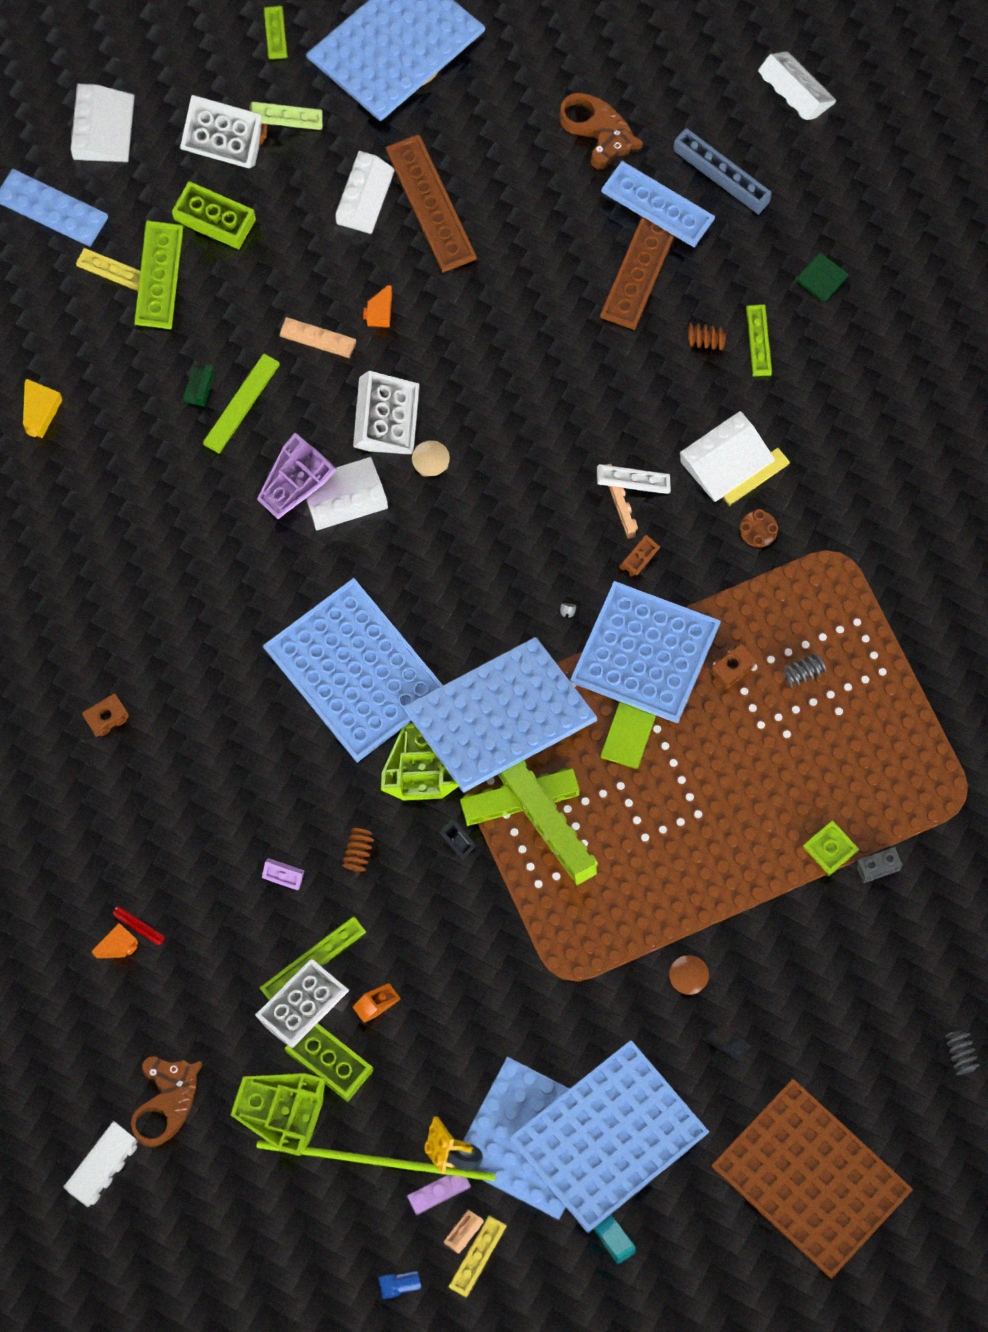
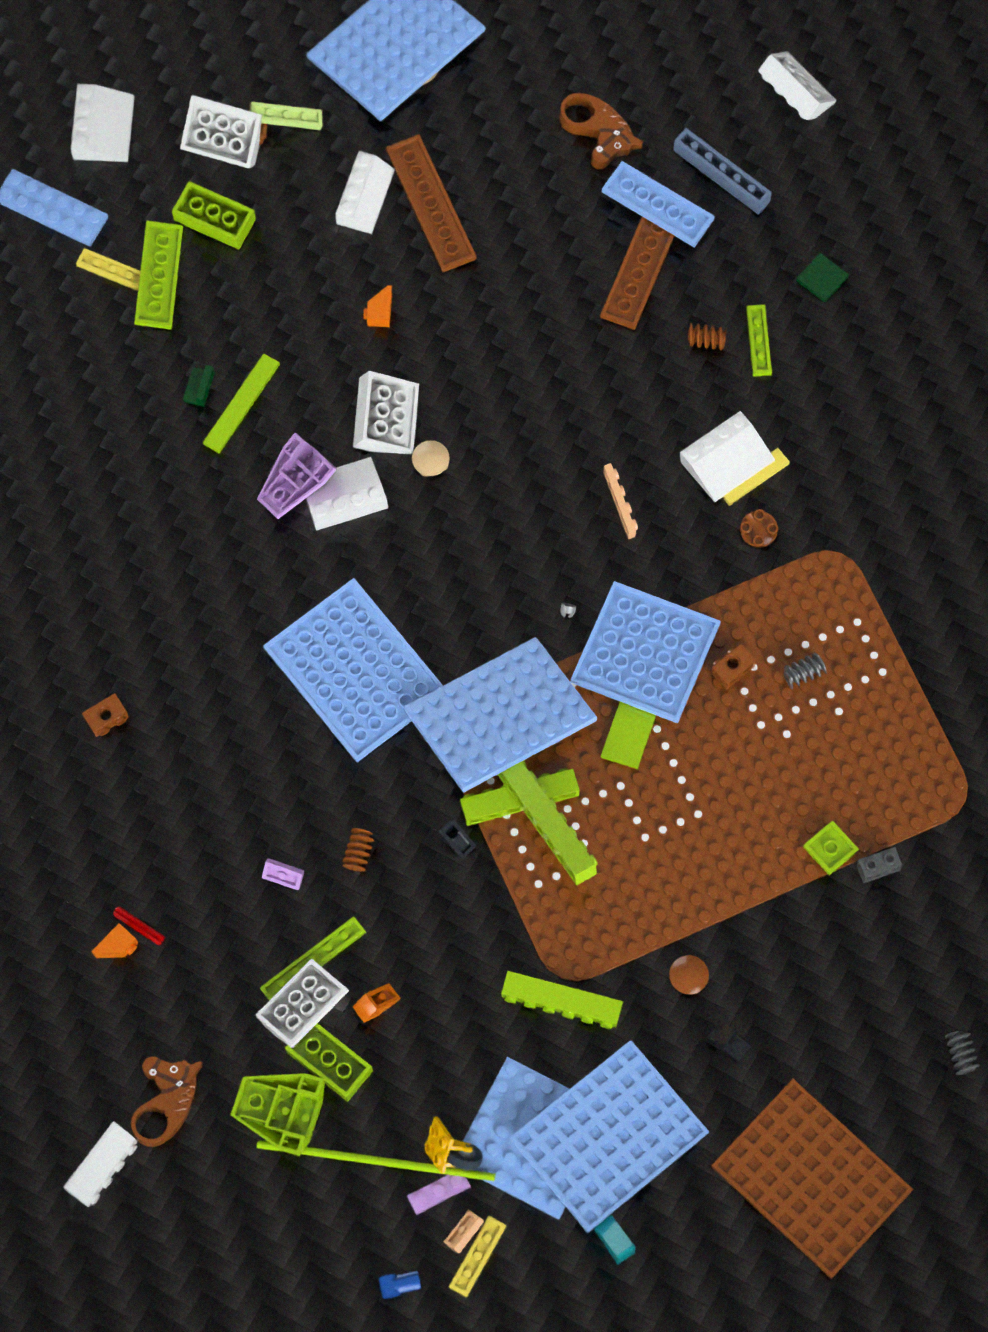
(39, 408): yellow slope -> none
(275, 32): lime plate -> none
(318, 337): light nougat plate -> none
(415, 769): lime wedge -> none
(561, 999): none -> lime brick
(633, 479): white tile -> none
(639, 556): dark orange hinge -> none

